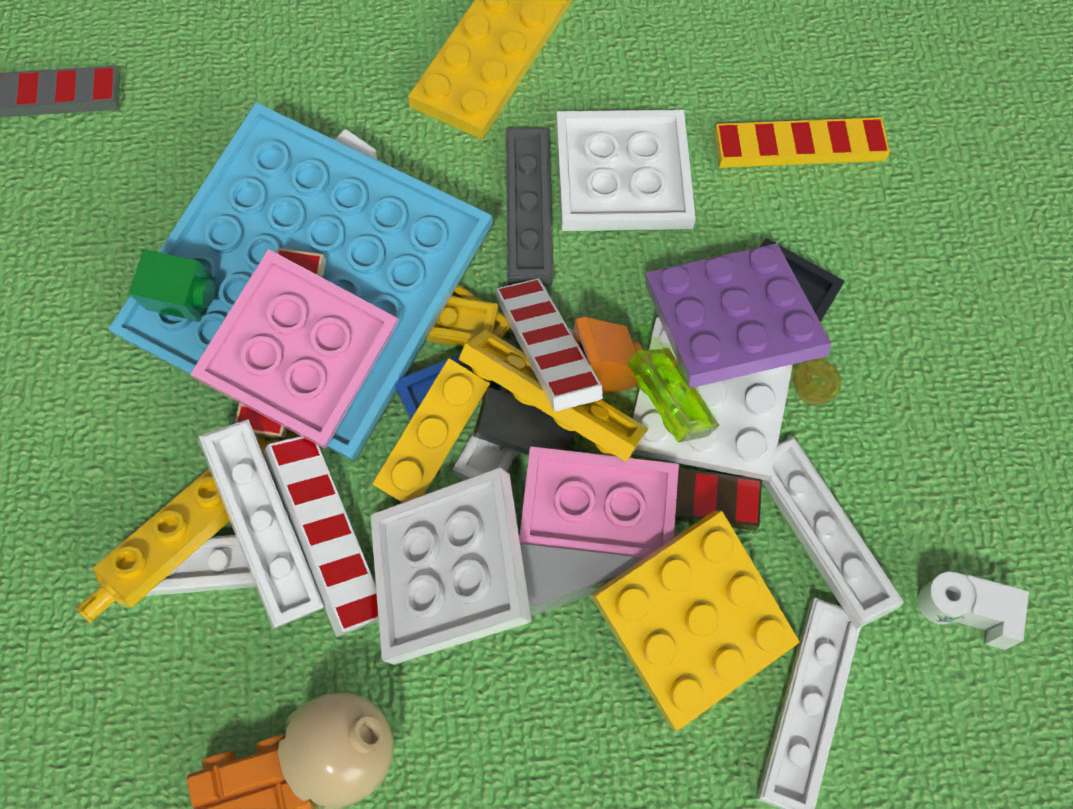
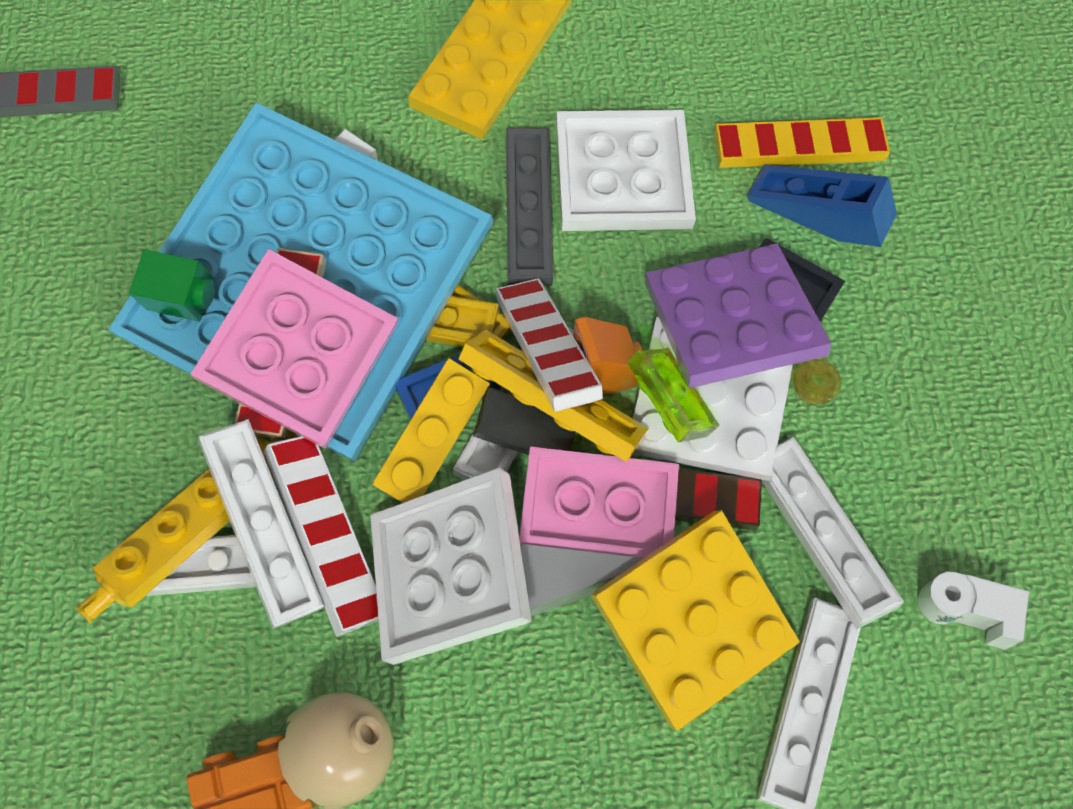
(830, 202): none -> blue slope

